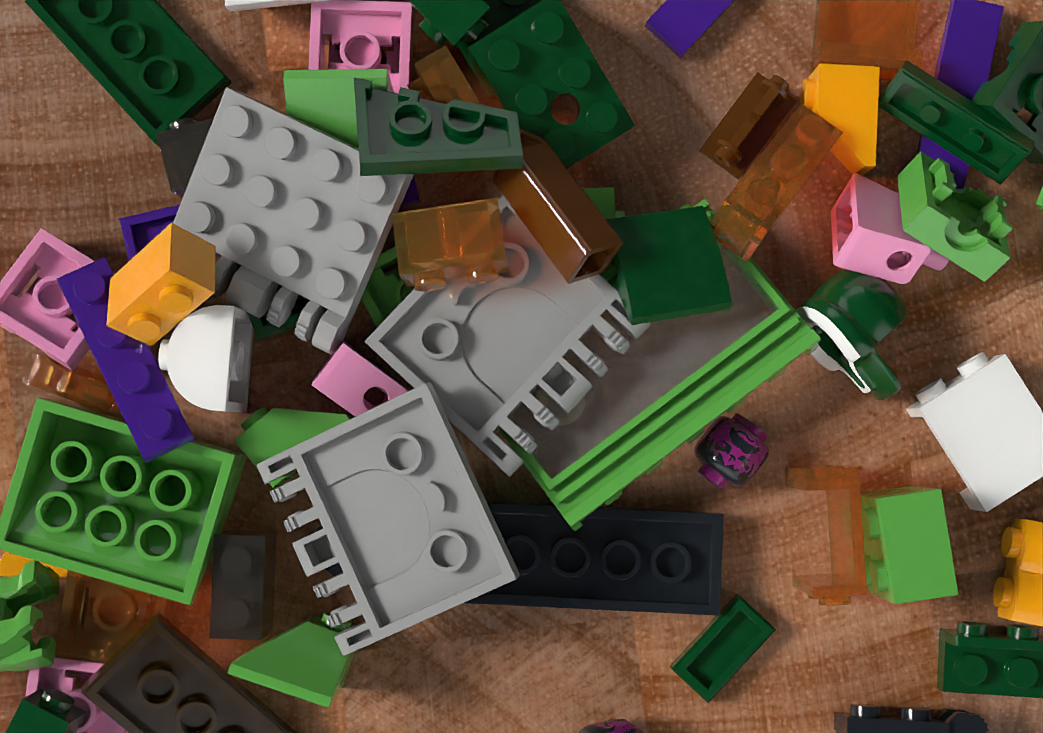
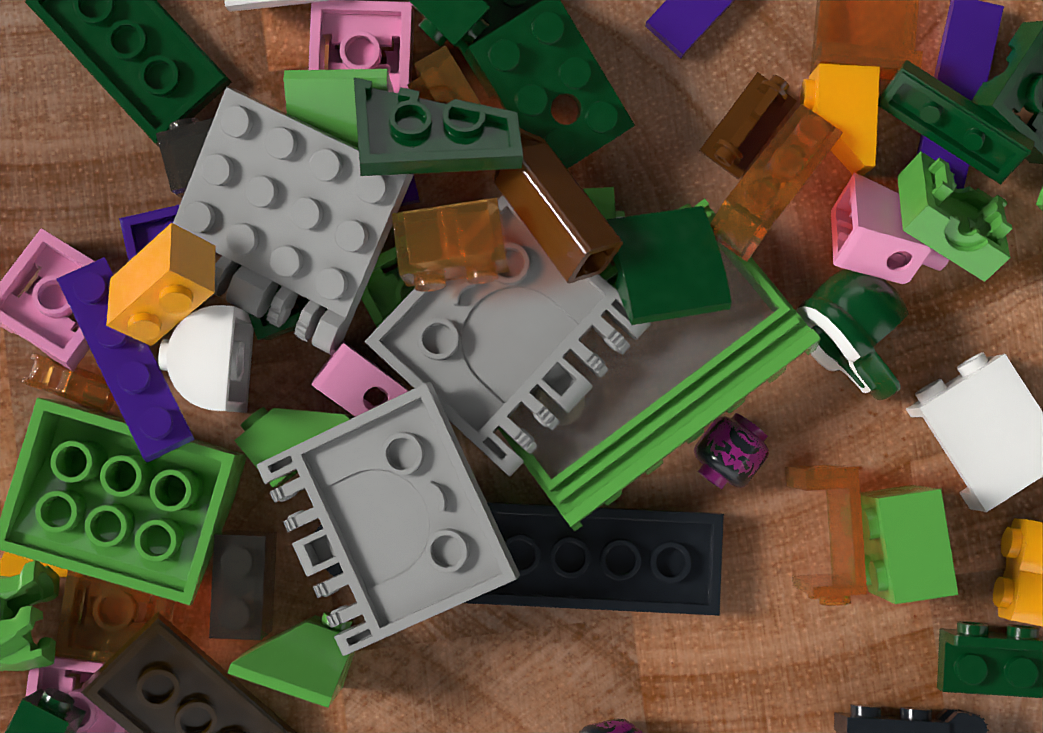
(722, 648): dark green tile -> none

